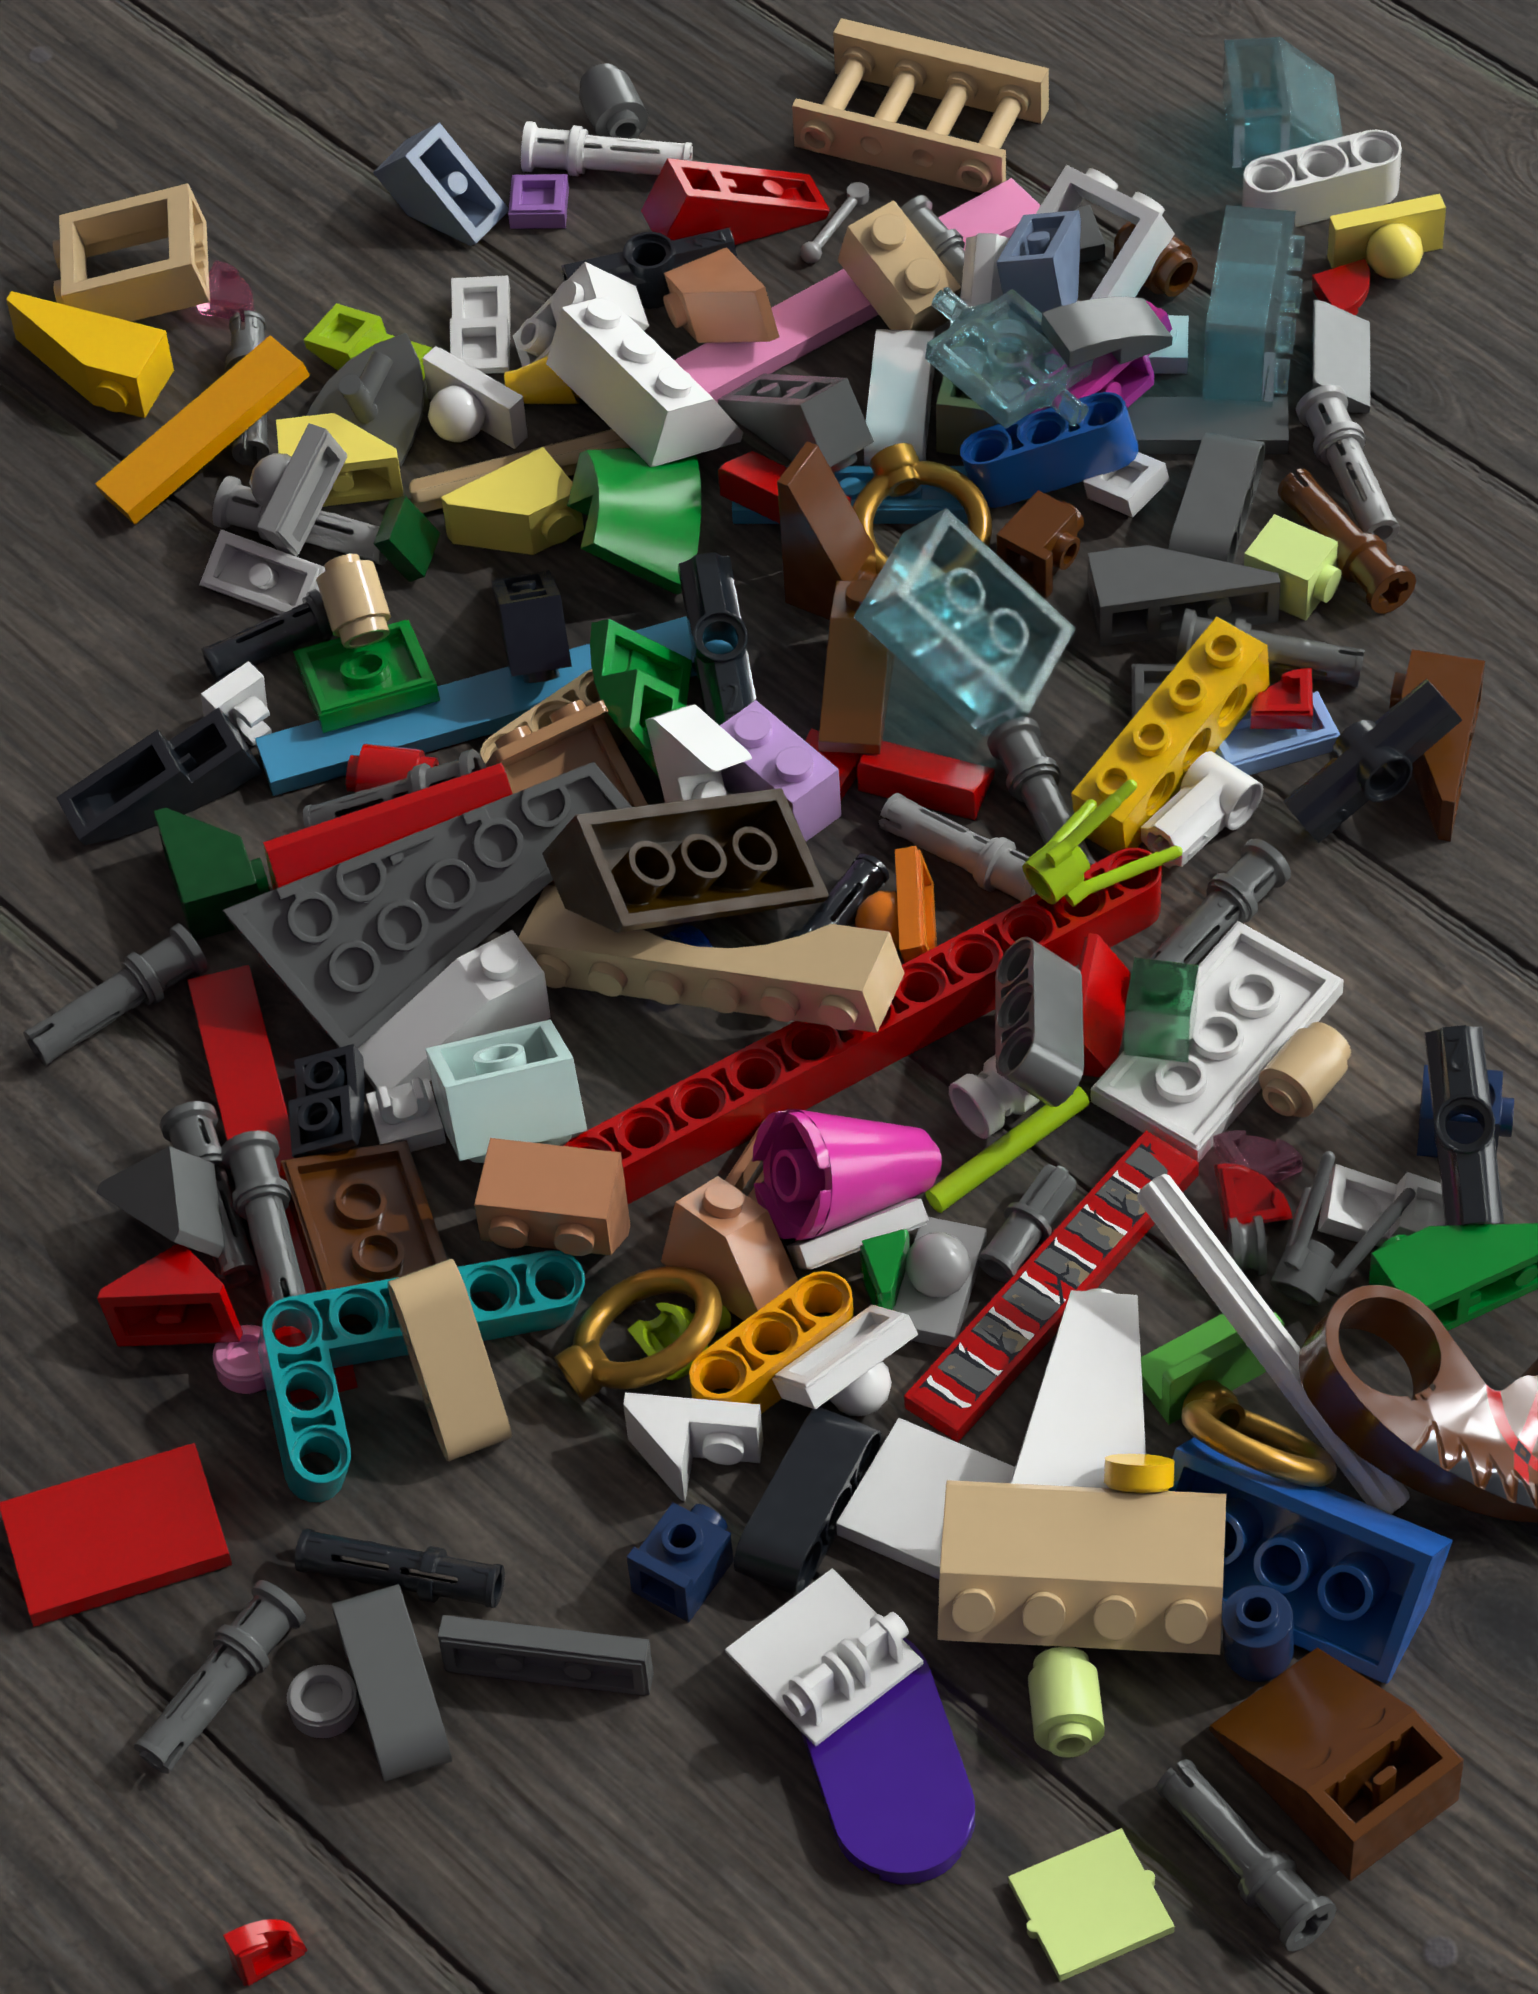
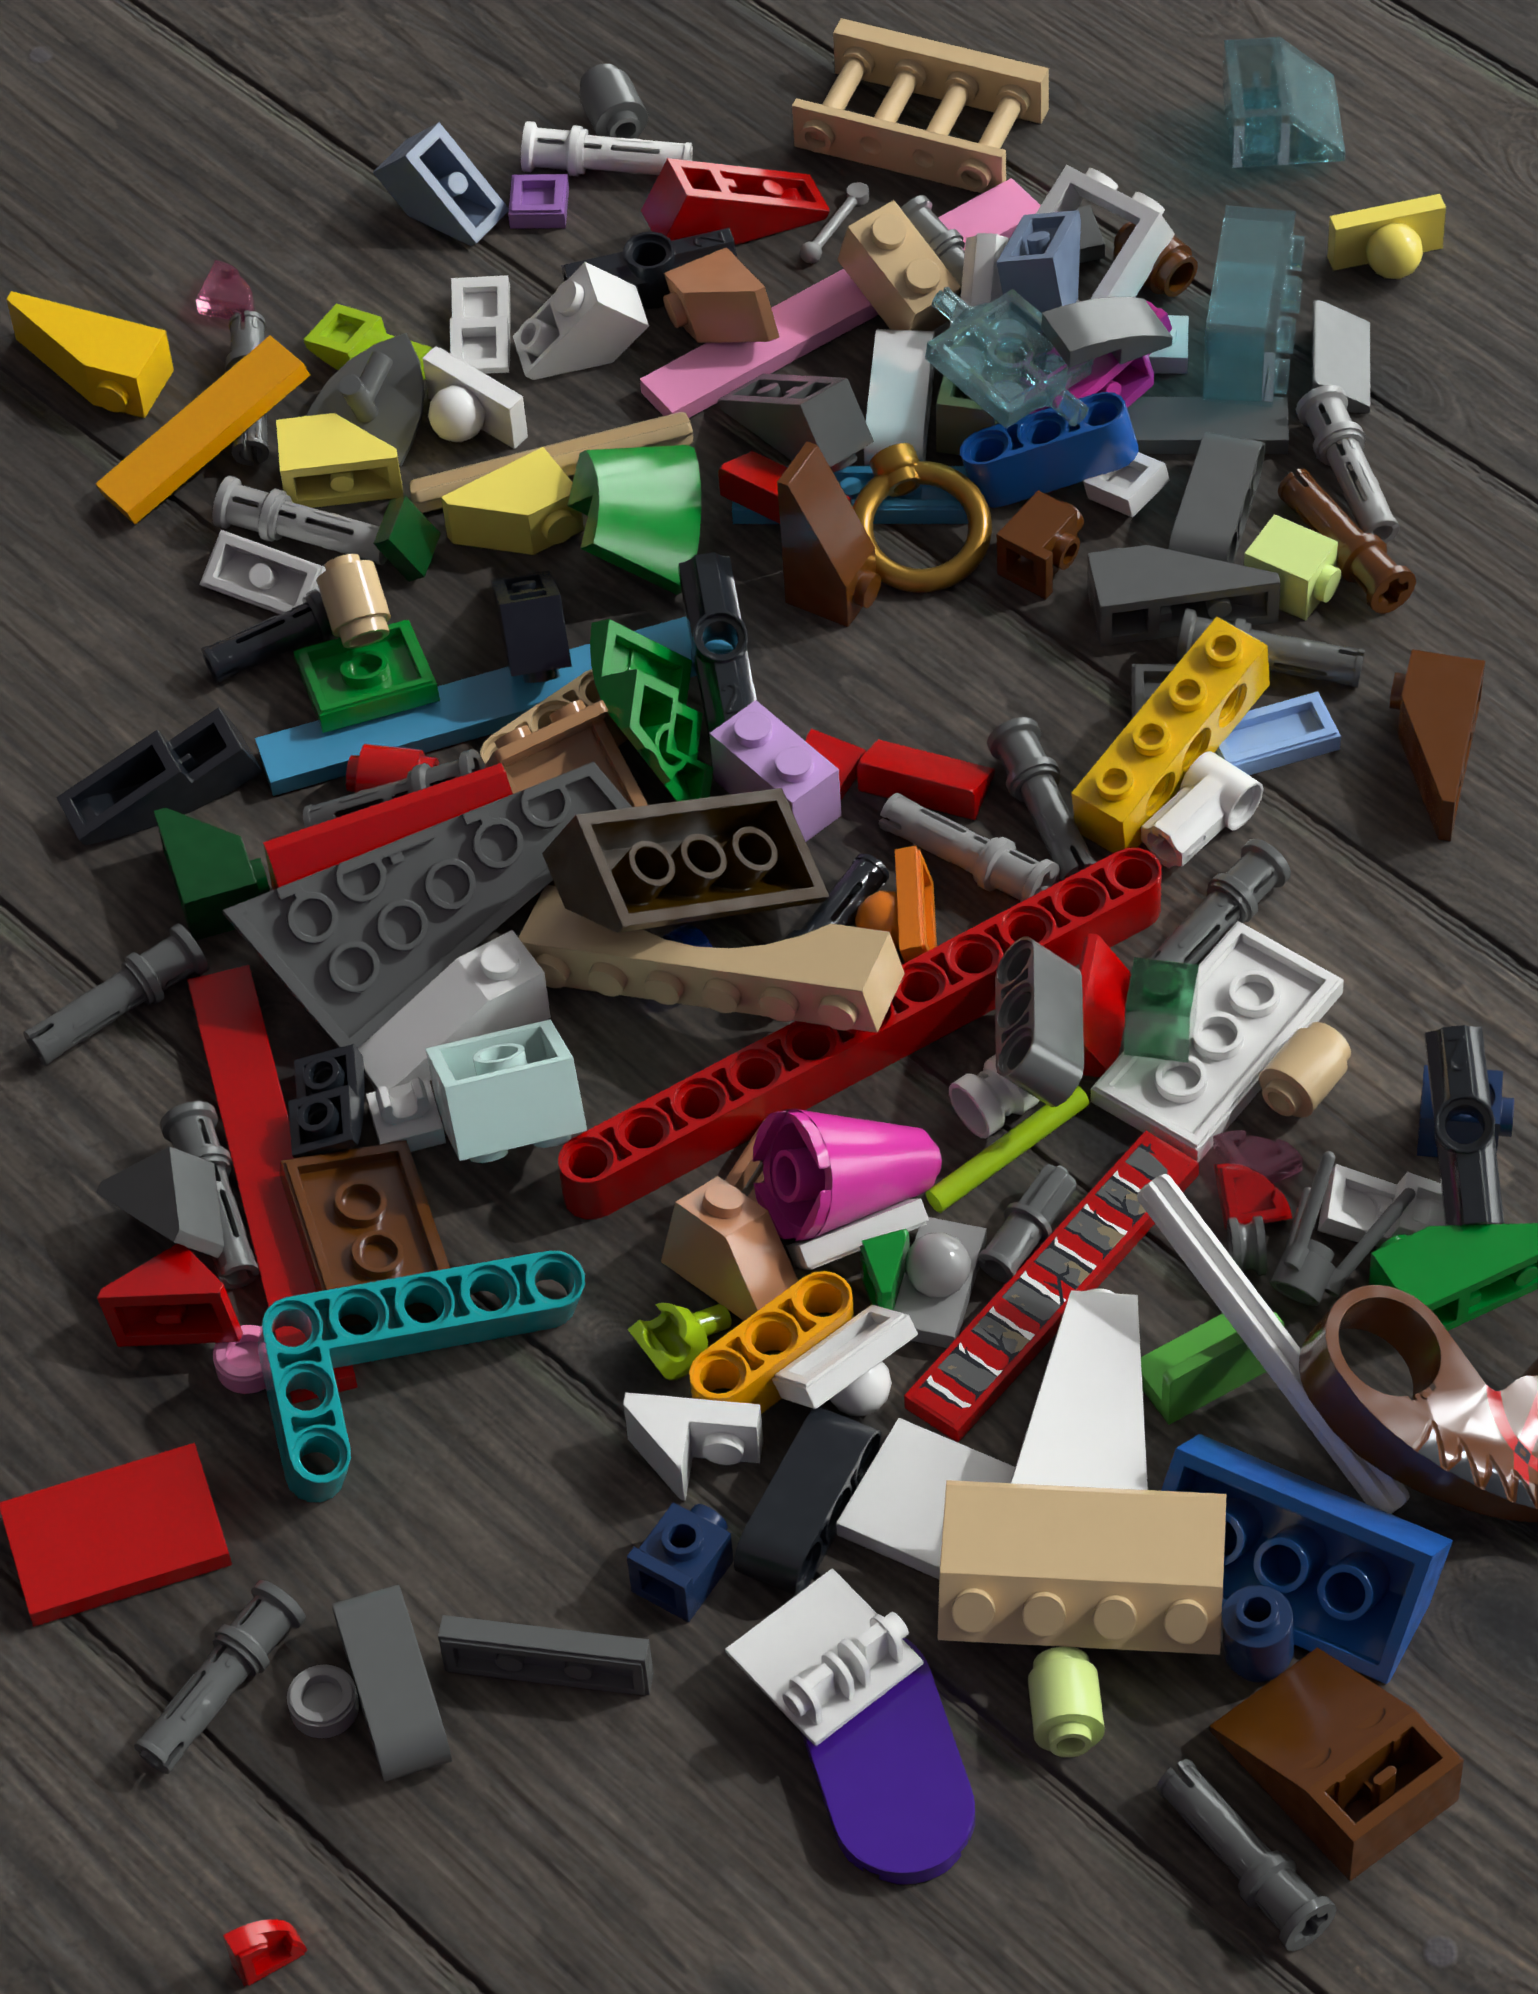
(125, 223): tan window -> none
(242, 700): white tile -> none
(262, 1201): dark grey pin -> none
(296, 487): light grey tile -> none
(449, 1359): tan beam -> none
(475, 1584): black pin -> none
(540, 384): yellow cone -> none
(552, 1198): nougat slope -> none
(588, 1366): pearl gold piece -> none
(636, 385): white slope -> none
(692, 753): white slope -> none
(855, 678): reddish brown slope -> none
(965, 622): clear light blue brick -> none
(1060, 865): lime plant -> none
(1091, 1904): yellowish green piece -> none
(1139, 1473): yellow tile -> none
(1255, 1441): pearl gold piece -> none
(1285, 703): red tile -> none
(1326, 177): white beam -> none
(1343, 286): red tile -> none
(1372, 760): black piece -> none

